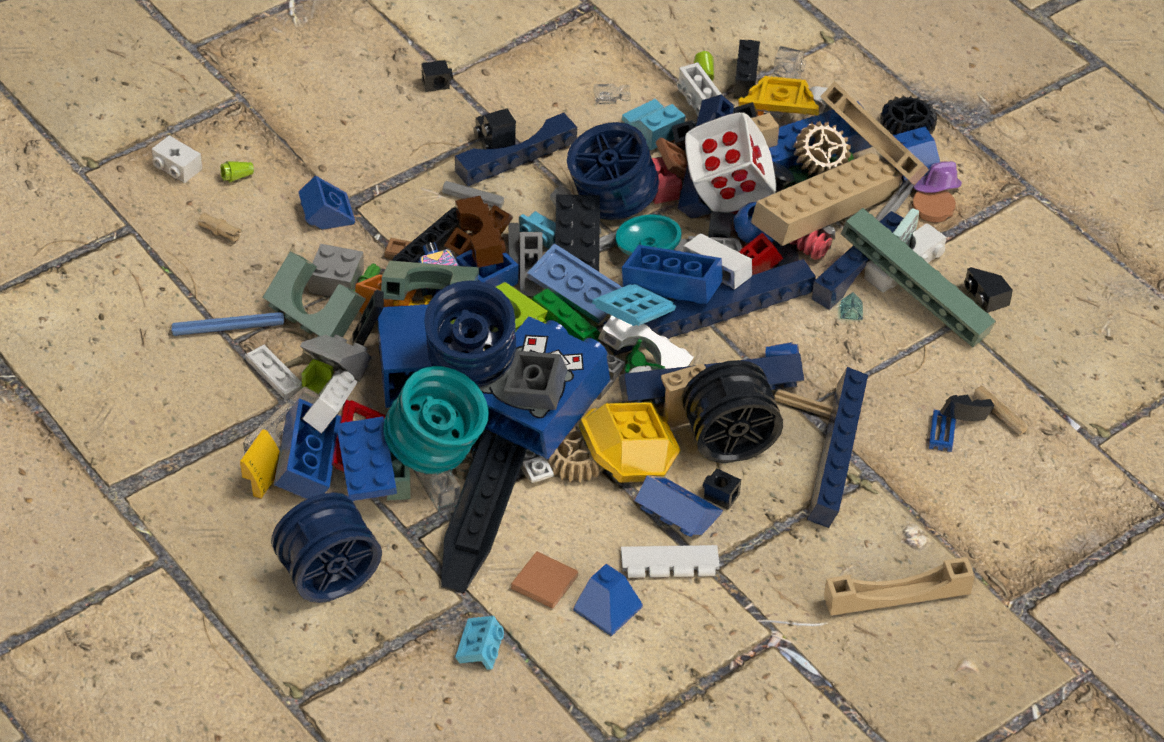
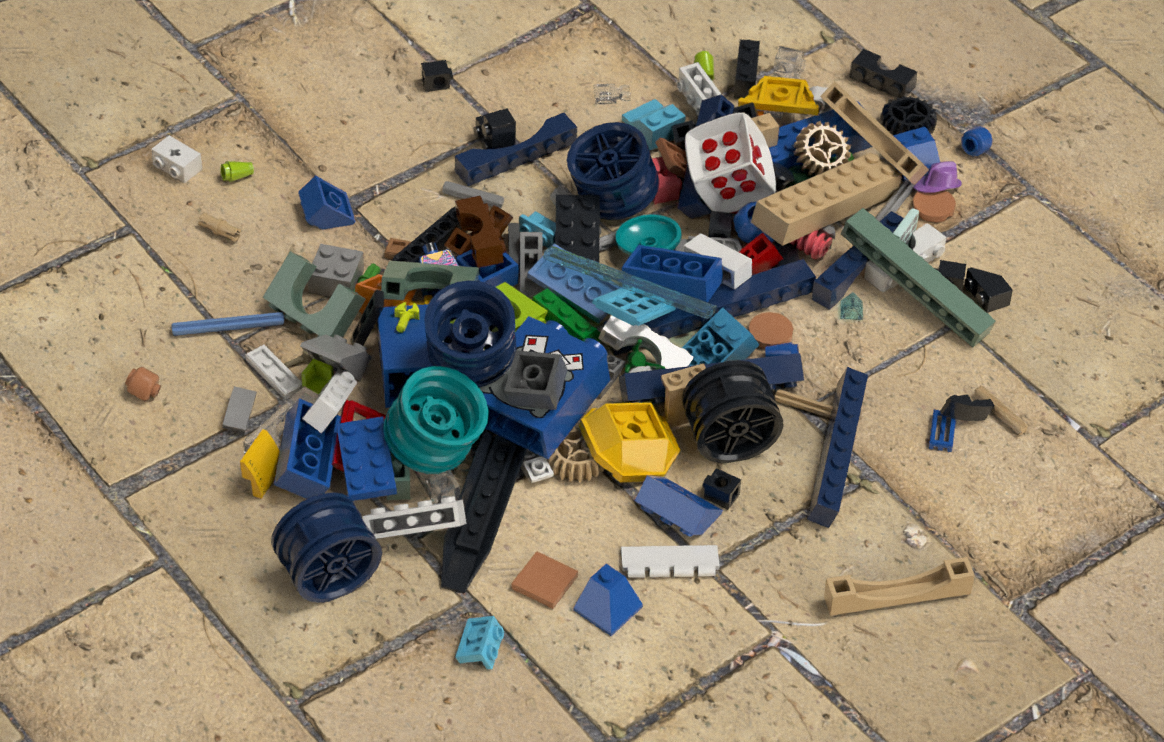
(143, 383): none -> nougat head
(239, 409): none -> light grey slope
(405, 316): none -> neon yellow bar
(416, 519): none -> white brick
(630, 282): none -> clear light blue tile
(721, 341): none -> dark azure slope
(771, 329): none -> nougat tile
(894, 82): none -> black arch
(953, 272): none -> black brick
(976, 141): none -> blue head

